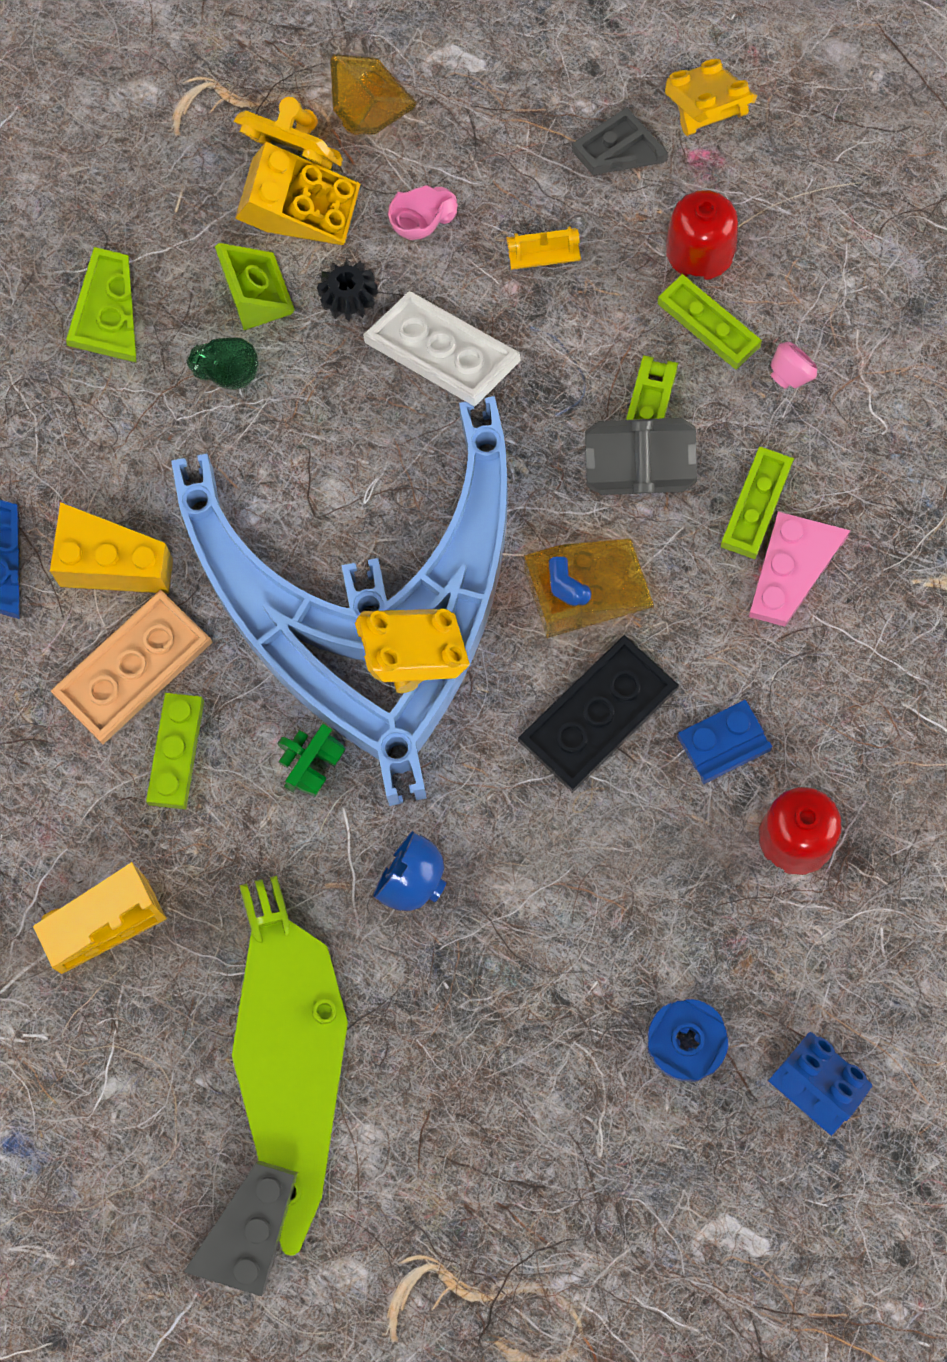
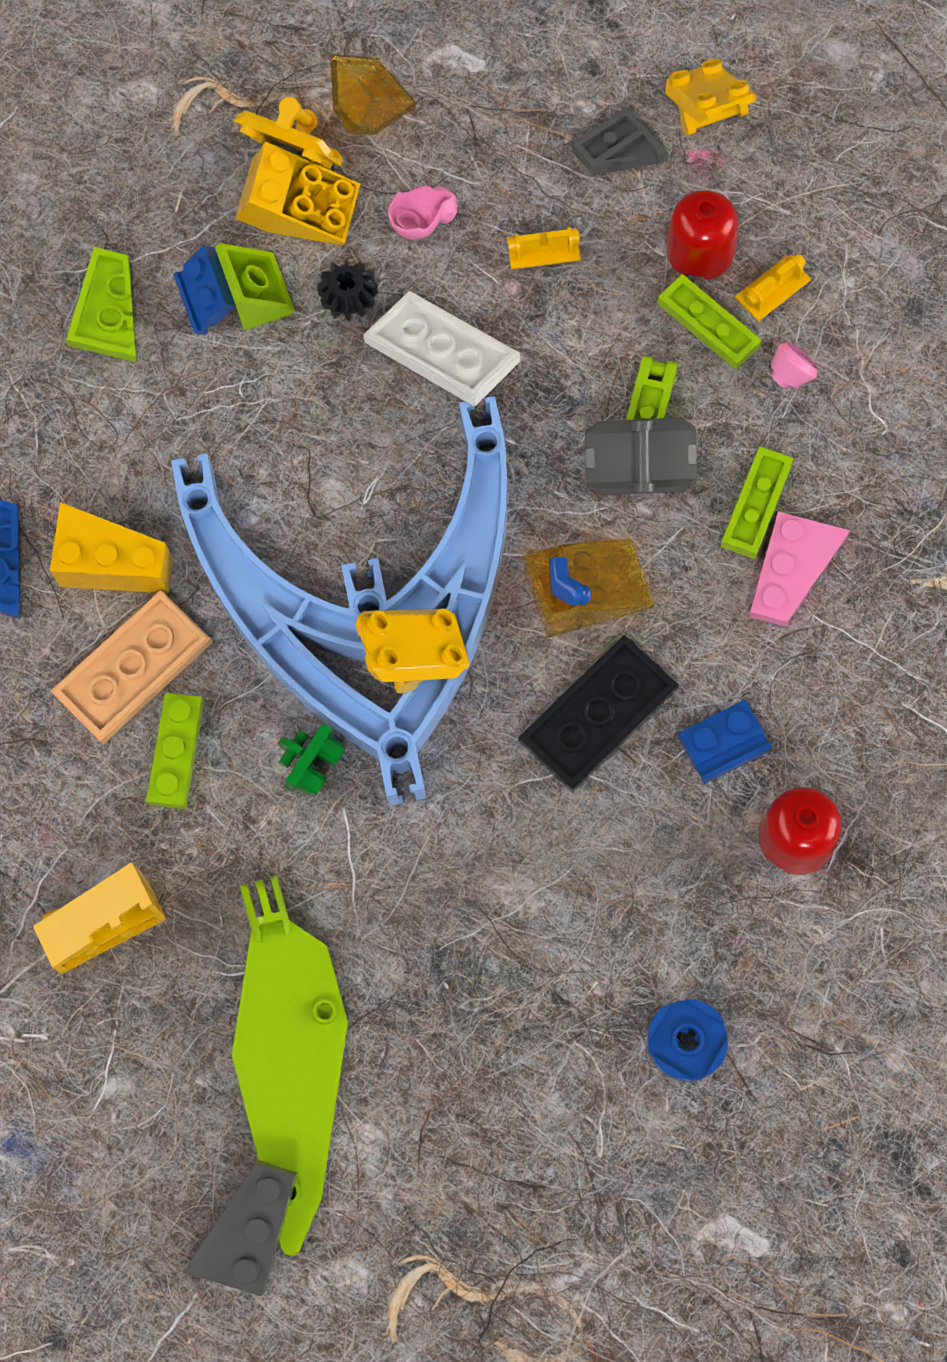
(204, 290): none -> blue plate
(225, 361): clear green hair -> none
(412, 876): blue cylinder -> none
(774, 286): none -> yellow hinge
(821, 1083): blue bracket -> none

